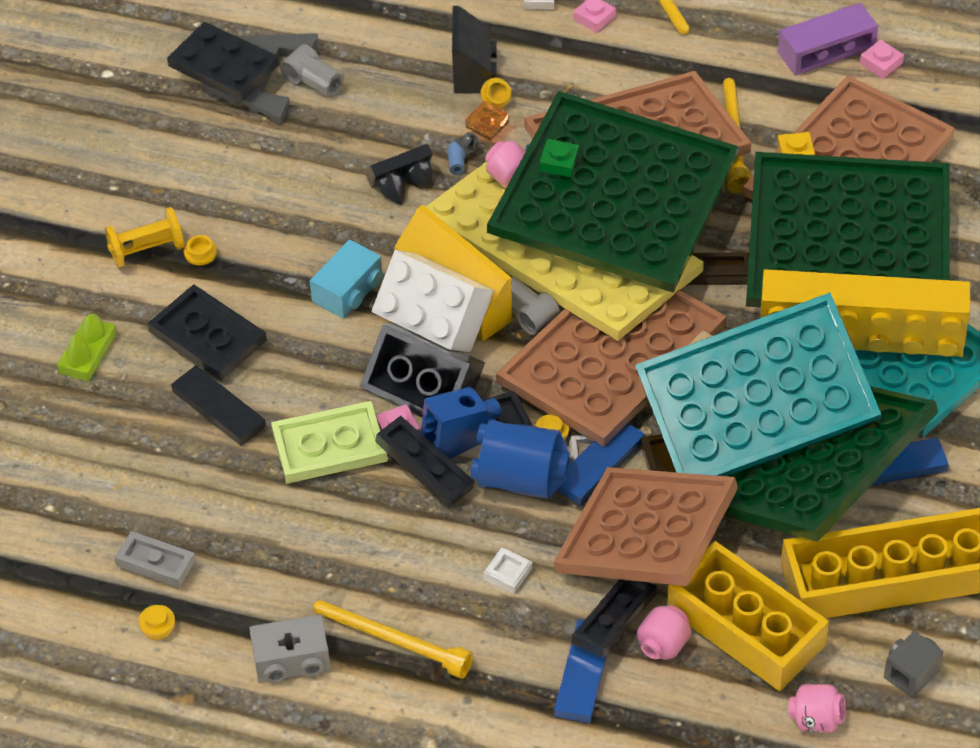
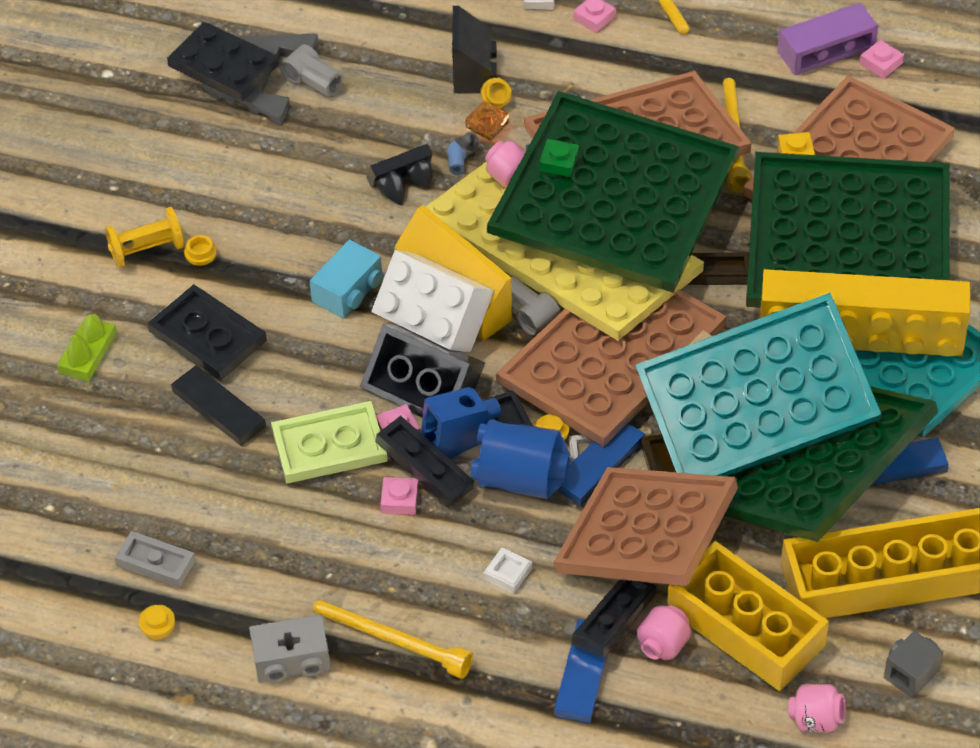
(399, 495): none -> bright pink plate

